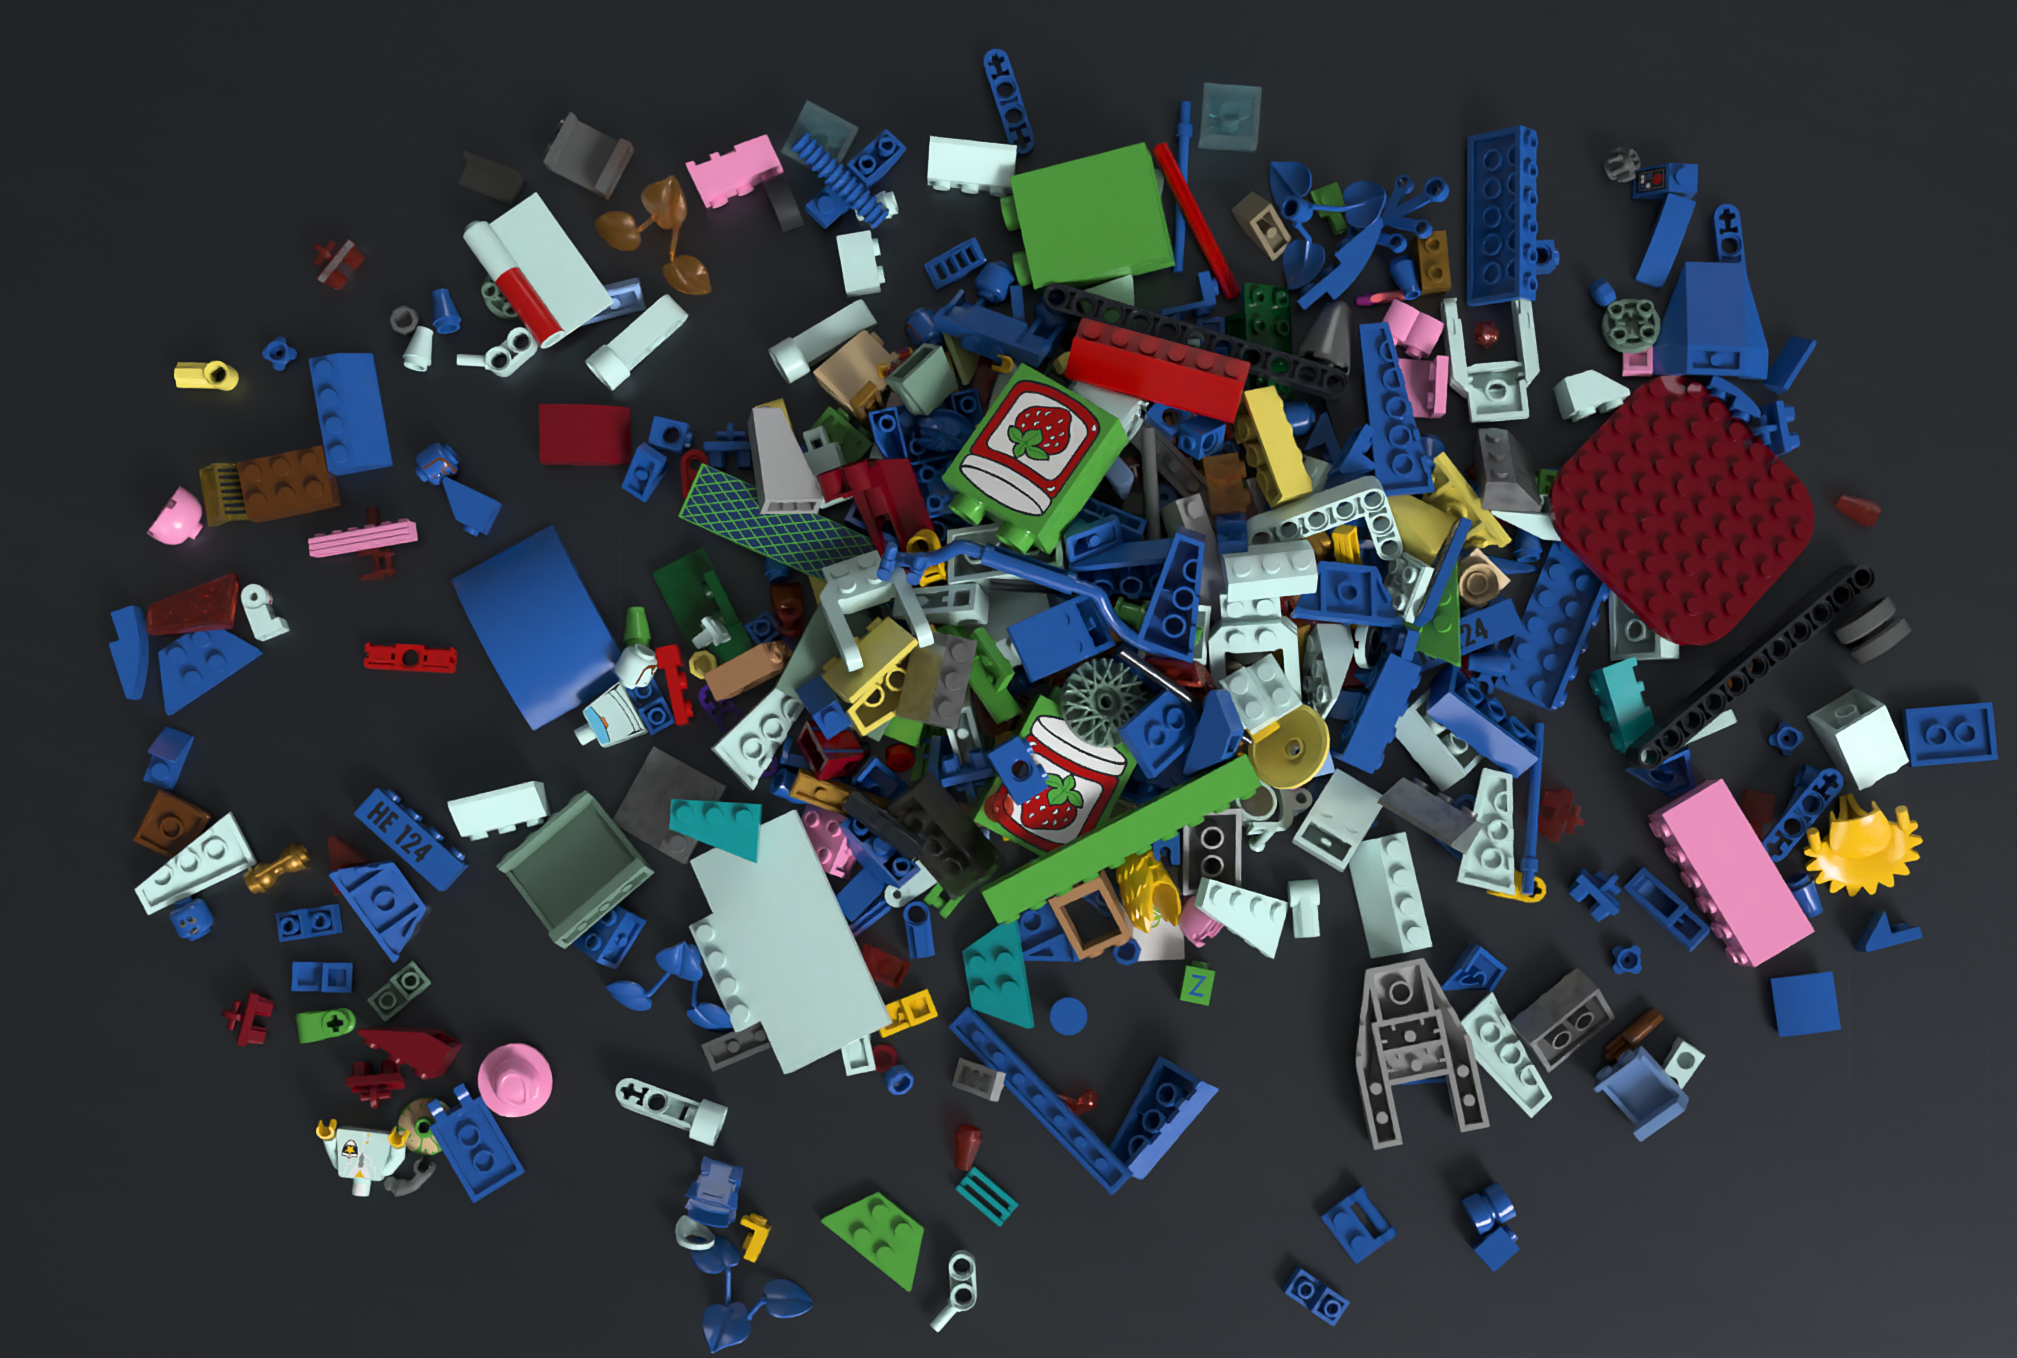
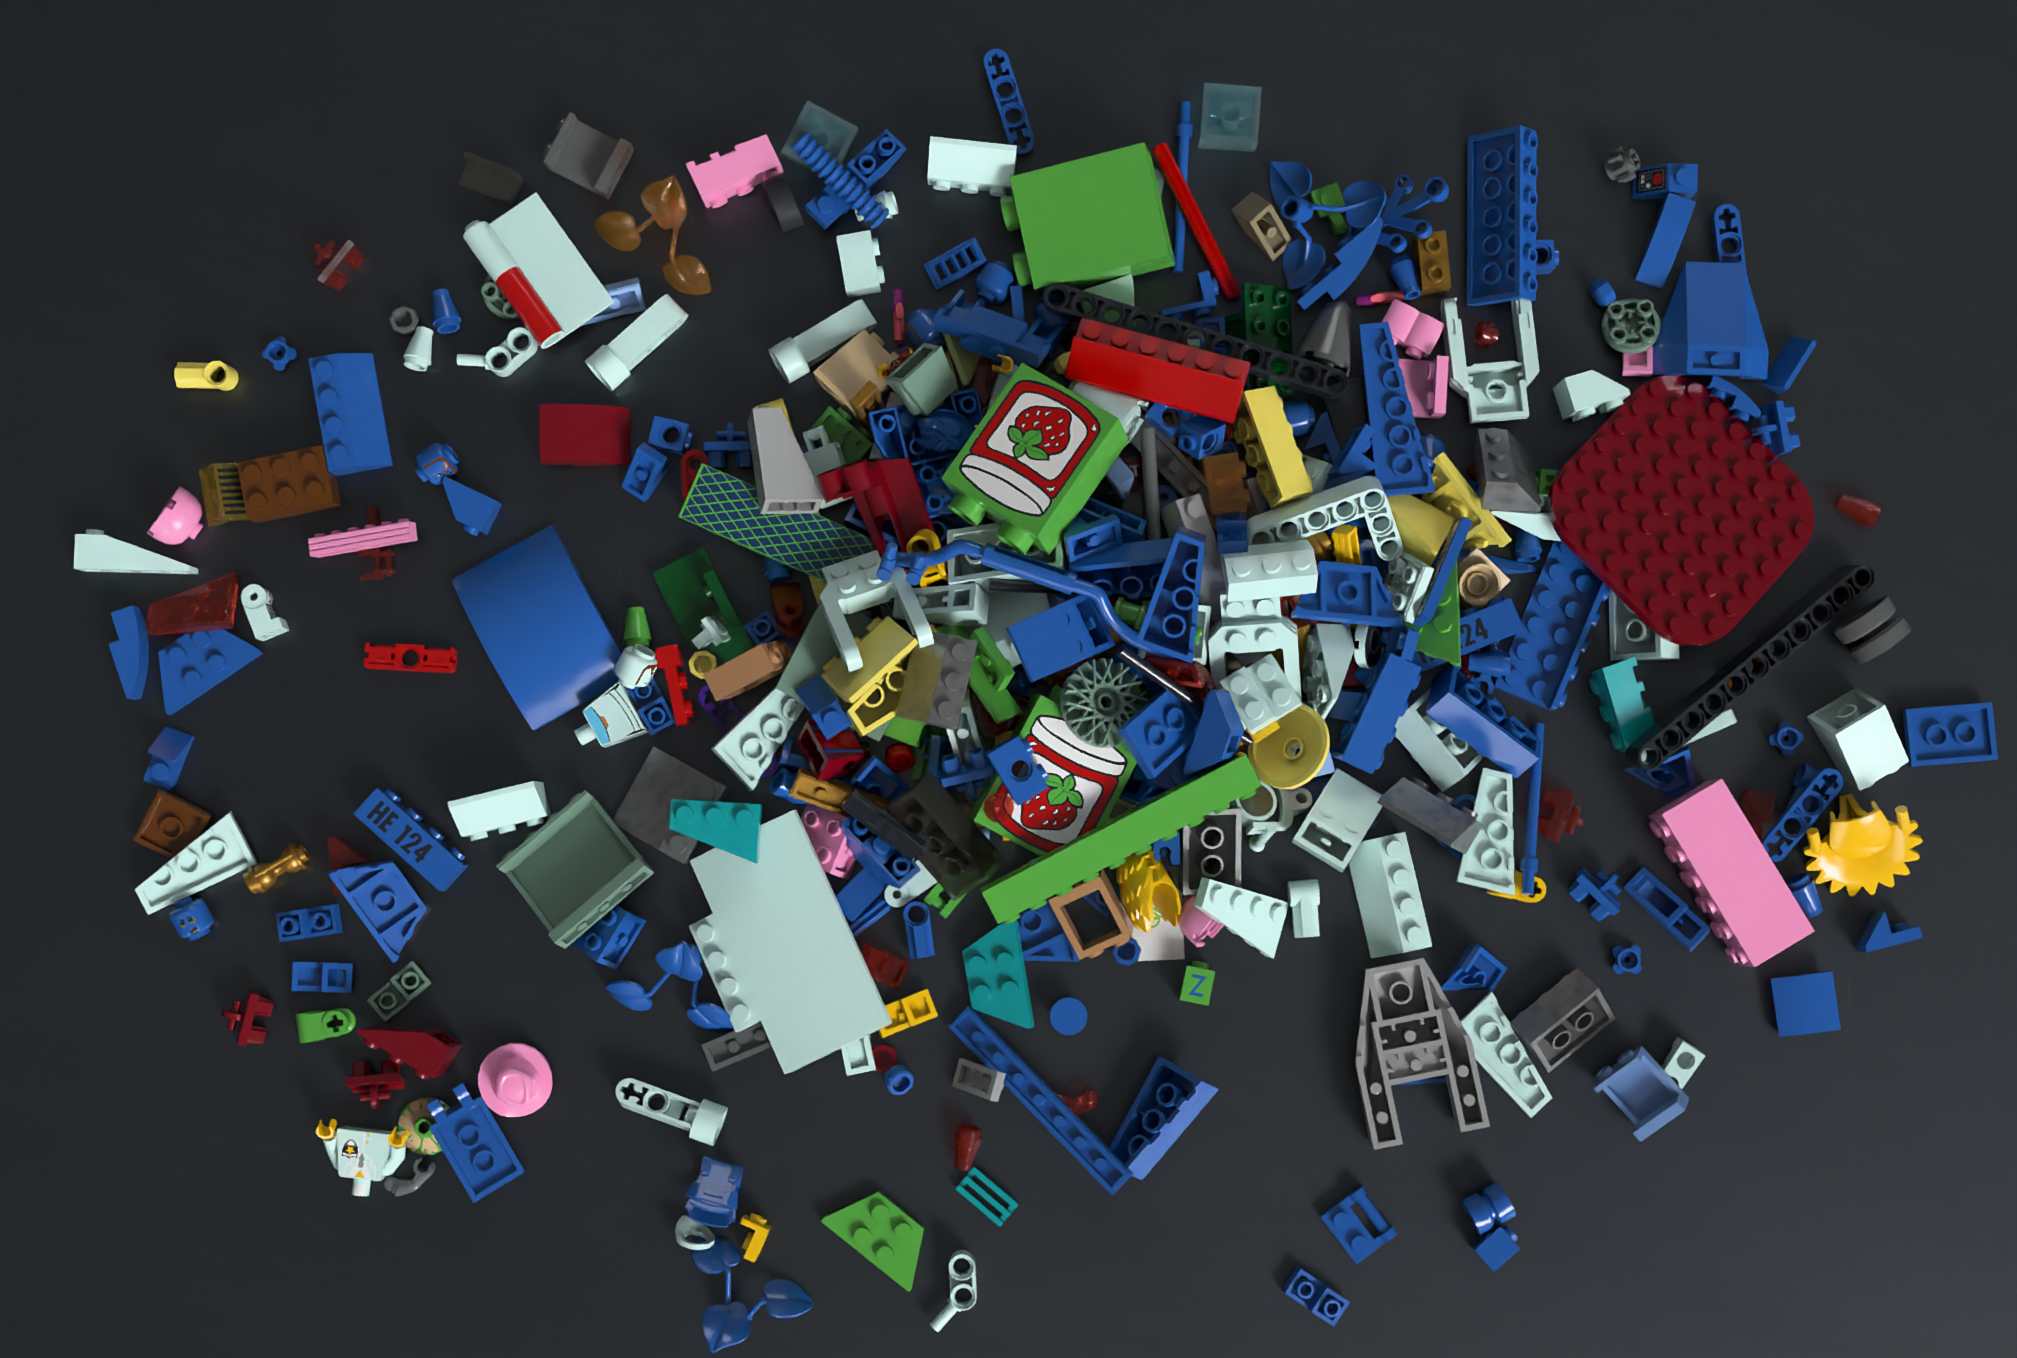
(106, 554): none -> light aqua slope
(898, 309): none -> coral piece
(1633, 1034): reddish brown piece -> none

